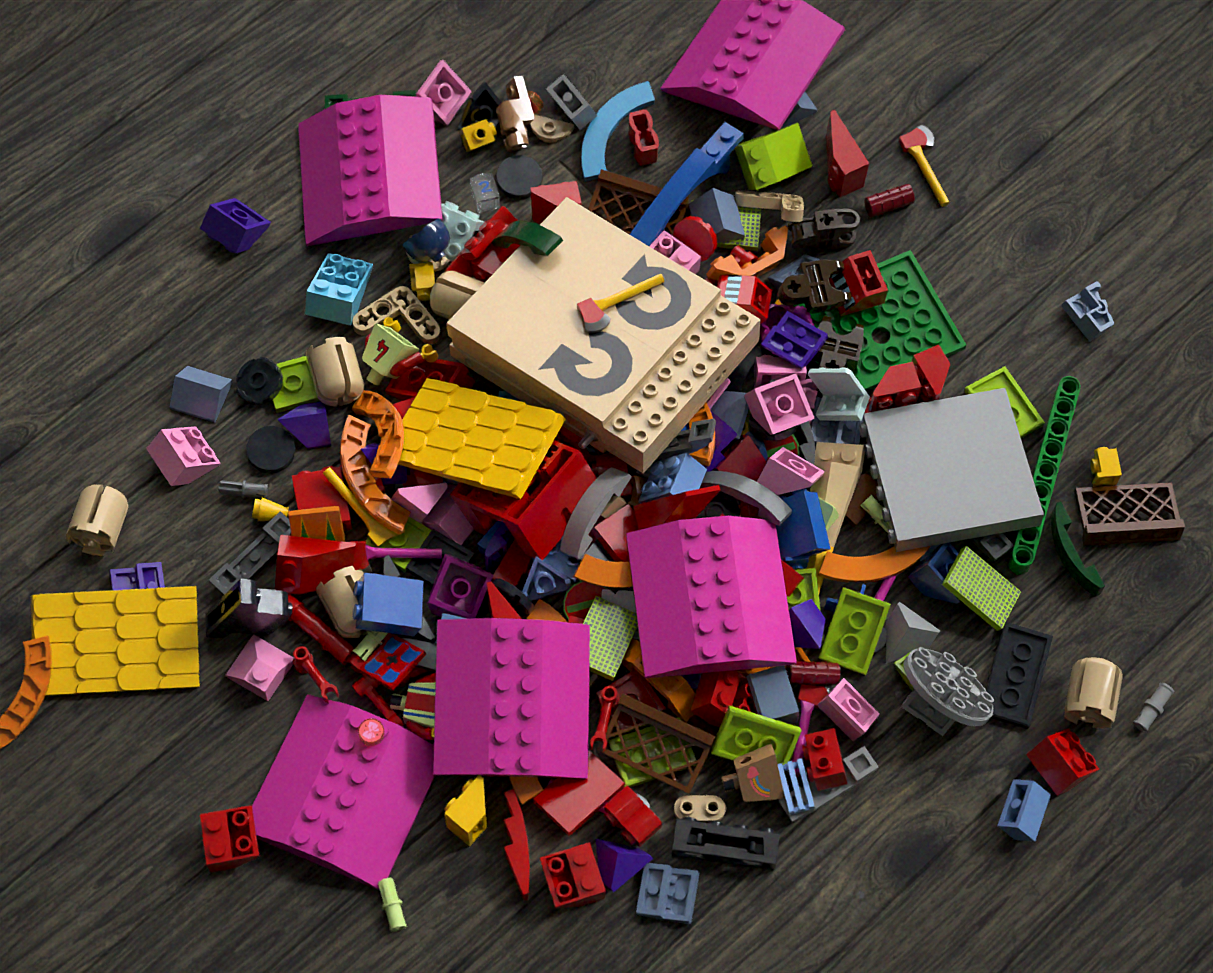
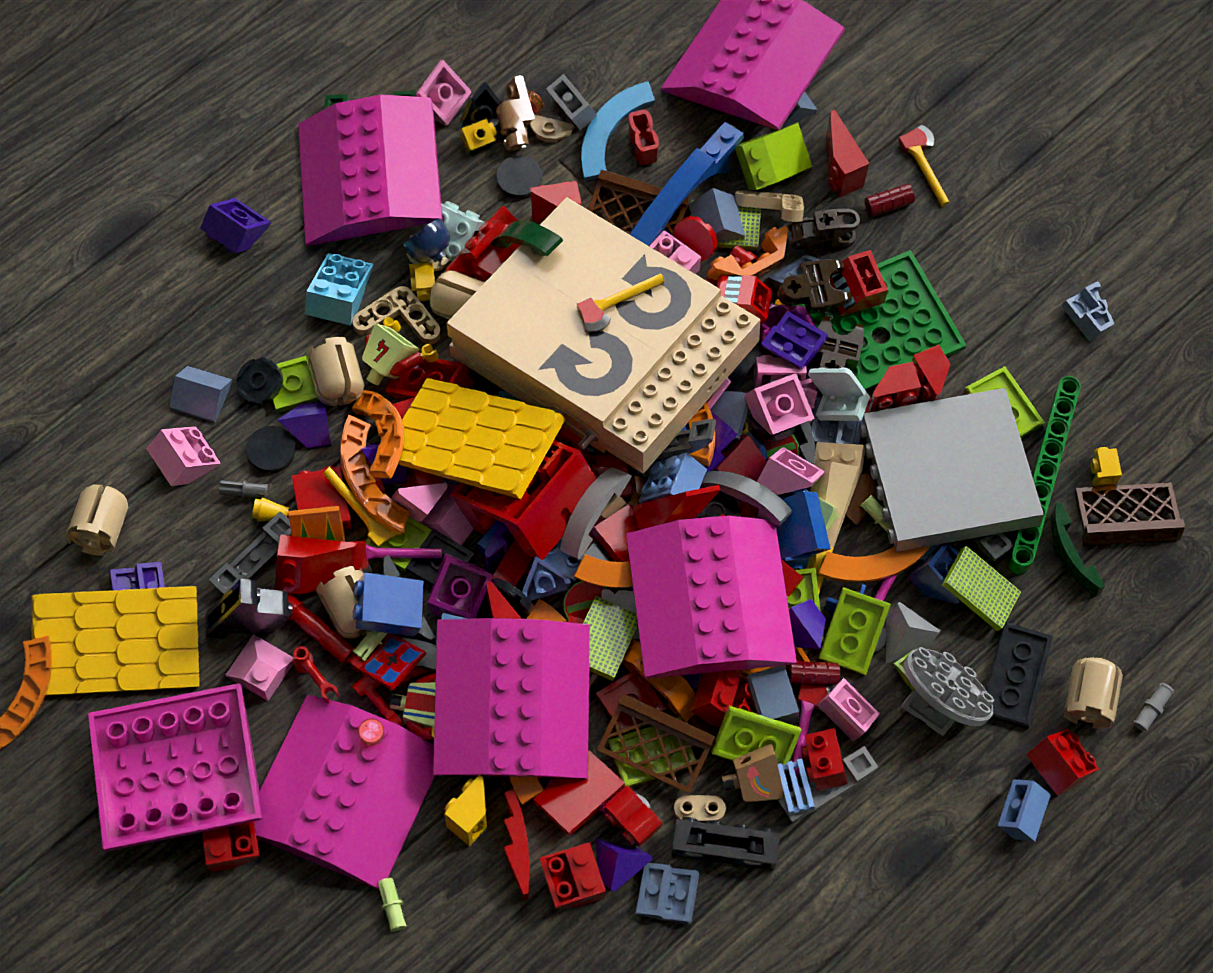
(174, 767): none -> dark pink slope
(484, 192): clear brick -> none
(607, 705): red brick -> none

